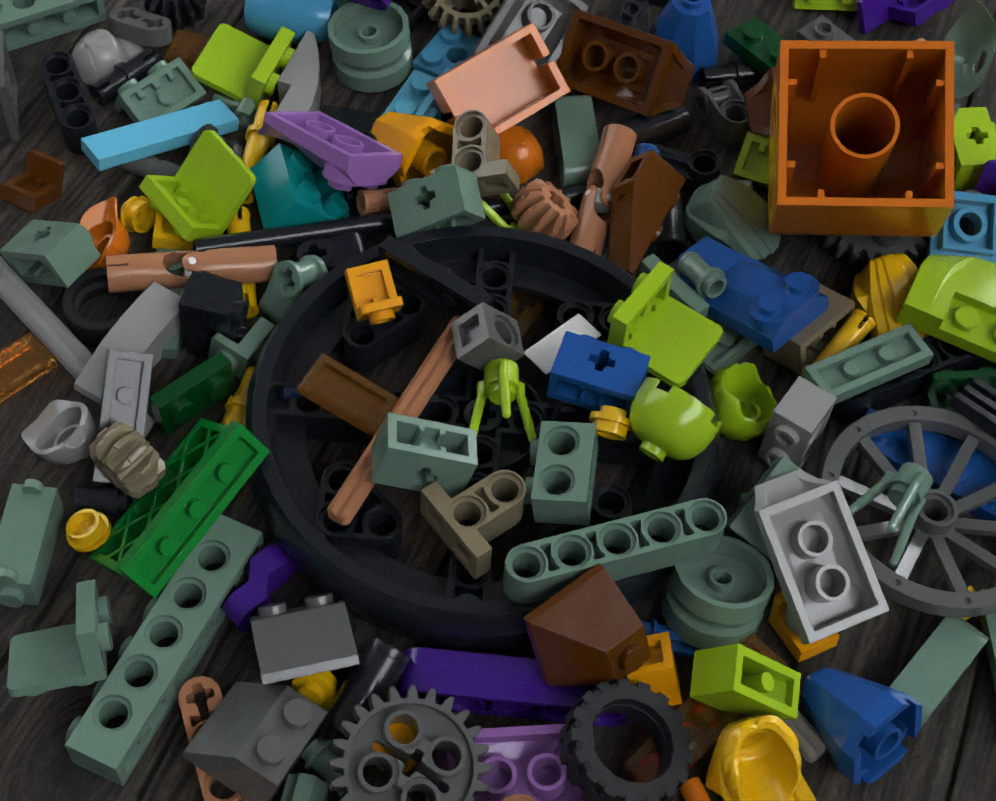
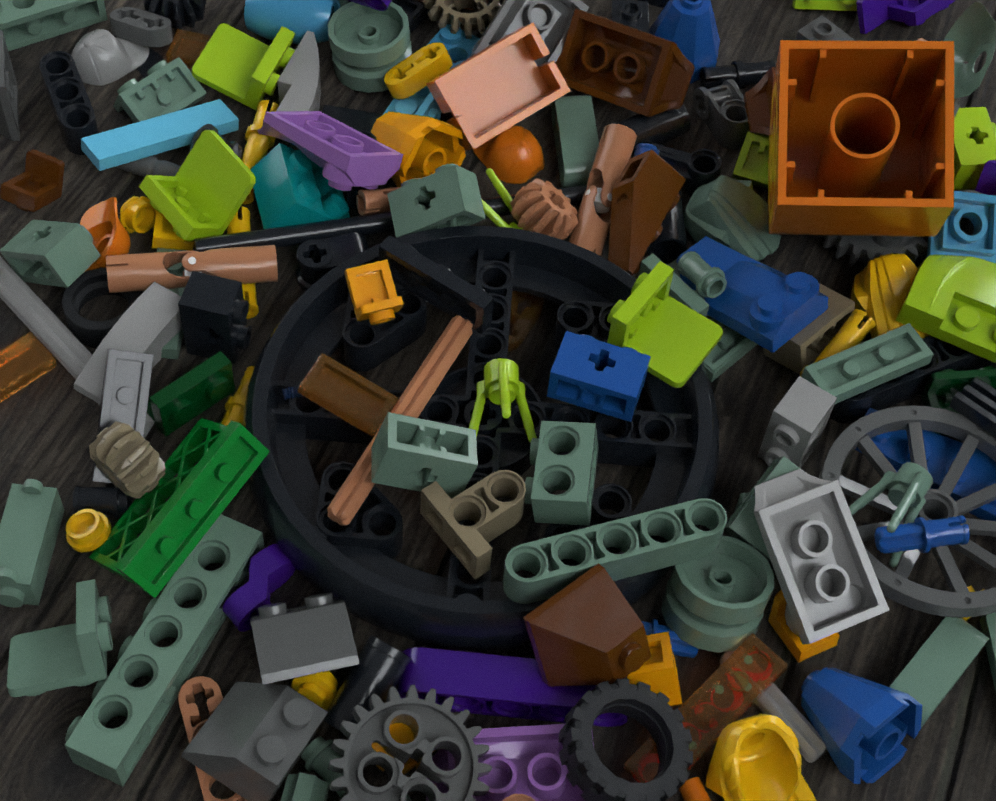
(62, 432): light grey piece -> none
(123, 72): black pin -> none
(242, 109): sand green hand -> none
(247, 351): sand green bracket -> none
(288, 283): sand green piece -> none
(417, 70): none -> yellow beam
(482, 152): dark tan tile -> none
(486, 336): dark grey brick -> none
(546, 350): white sticker -> none
(611, 422): yellow plate -> none
(671, 422): lime cylinder -> none
(742, 401): lime hair -> none
(744, 682): lime slope -> none
(754, 44): dark green bracket -> none
(923, 535): none -> blue axle

